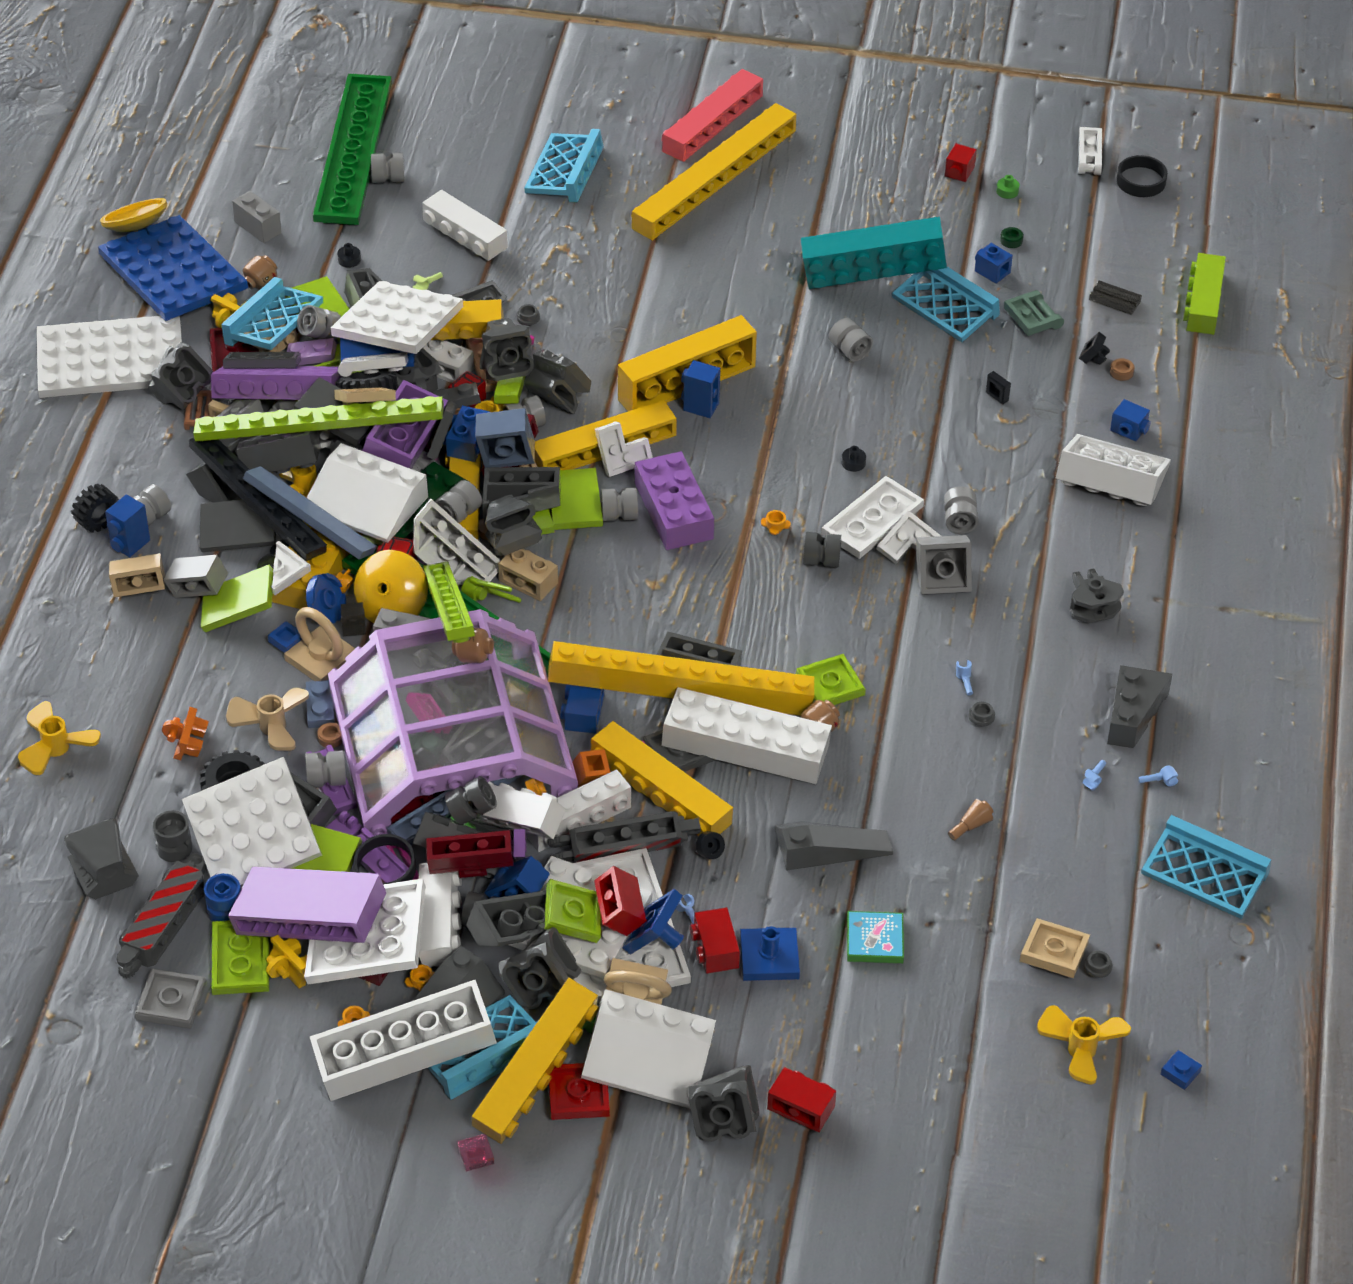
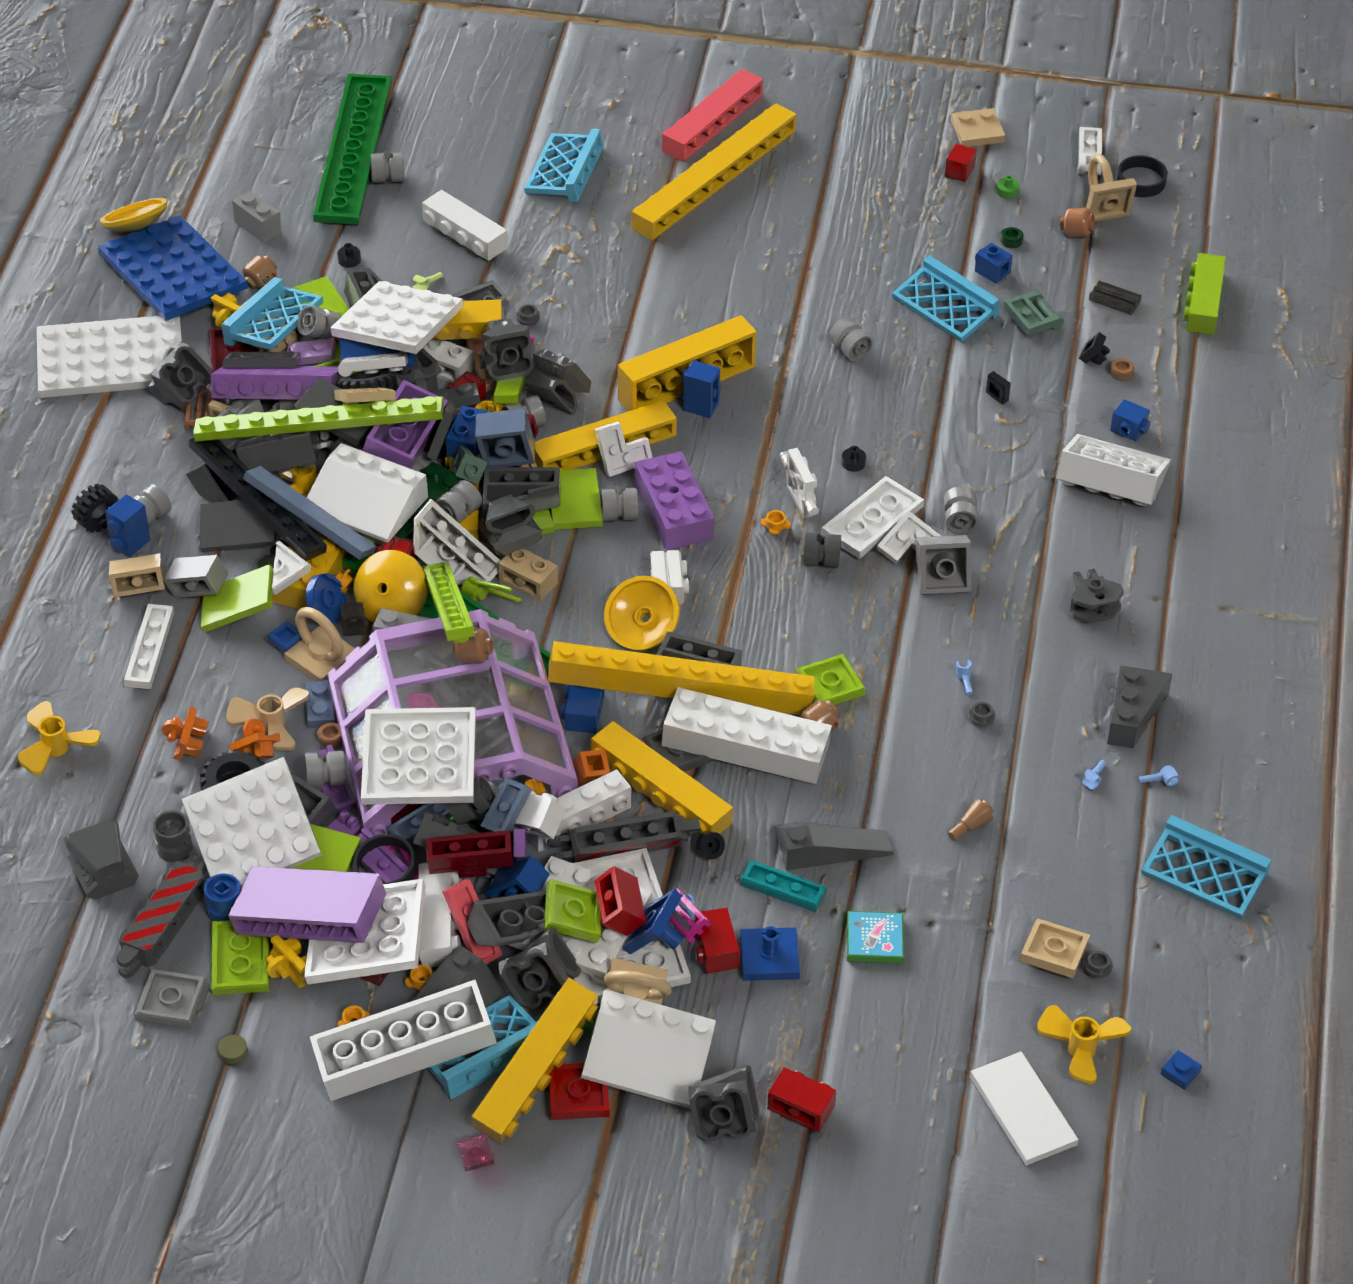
(149, 646): none -> white plate
(232, 1049): none -> olive tile
(255, 740): none -> orange hips
(418, 756): none -> white plate
(460, 902): none -> coral plate
(468, 466): none -> sand green bracket
(506, 806): none -> sand blue plate
(634, 601): none -> yellow dish
(670, 569): none -> white brick
(695, 927): none -> dark pink tile
(783, 886): none -> teal tile
(800, 482): none -> white plate
(873, 252): teal brick -> none
(978, 127): none -> tan plate
(1023, 1108): none -> white tile
(1077, 222): none -> nougat head
(1110, 198): none -> tan tile

